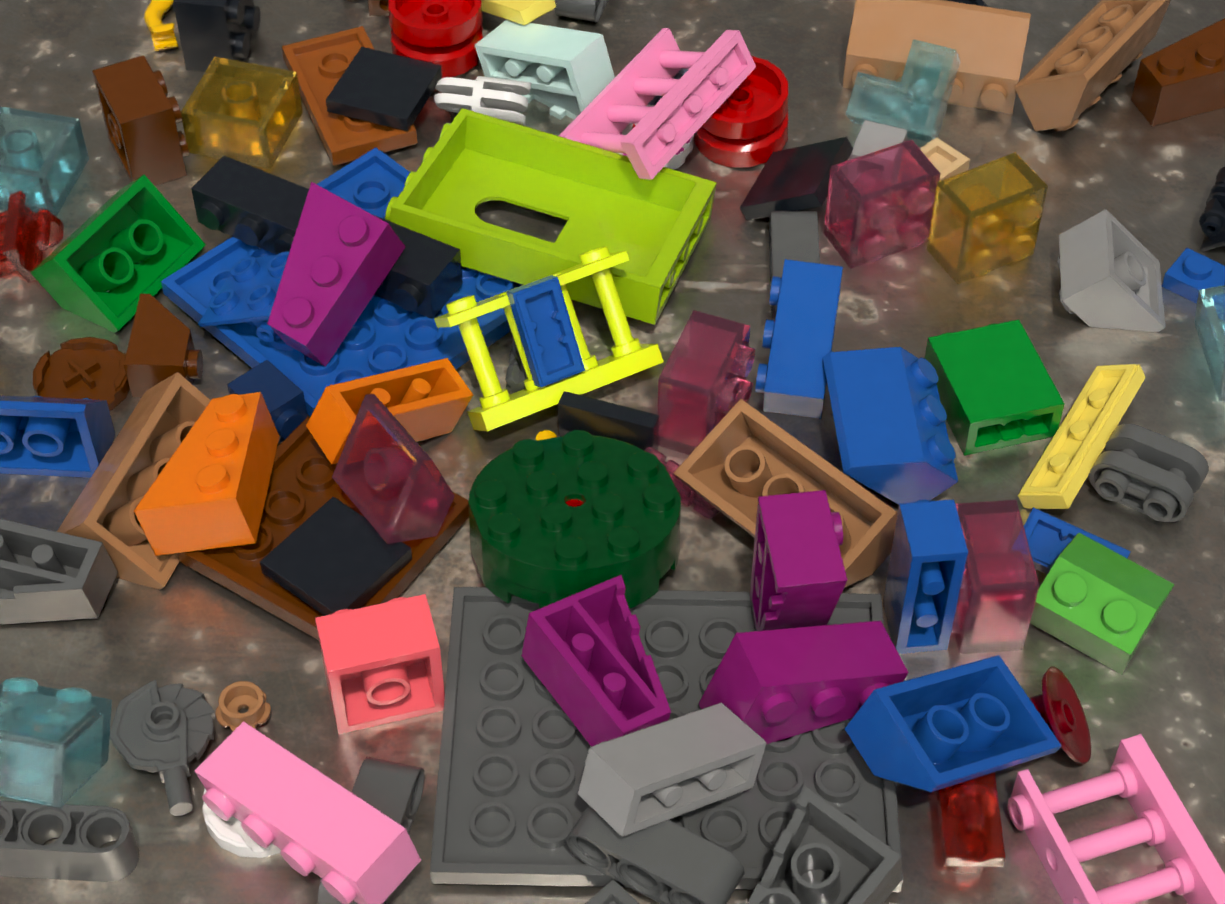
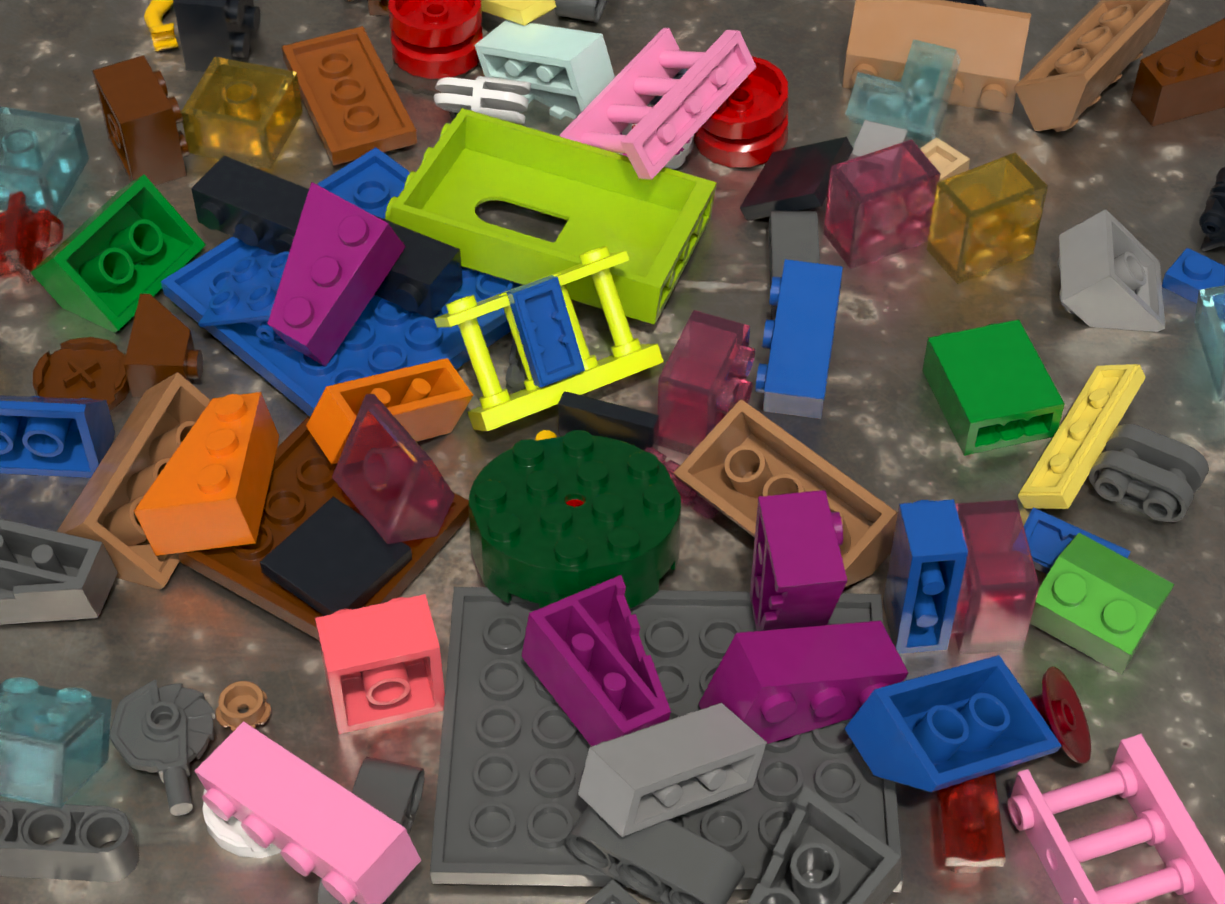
(280, 394): dark blue brick -> none
(384, 88): black tile -> none
(890, 423): blue slope -> none

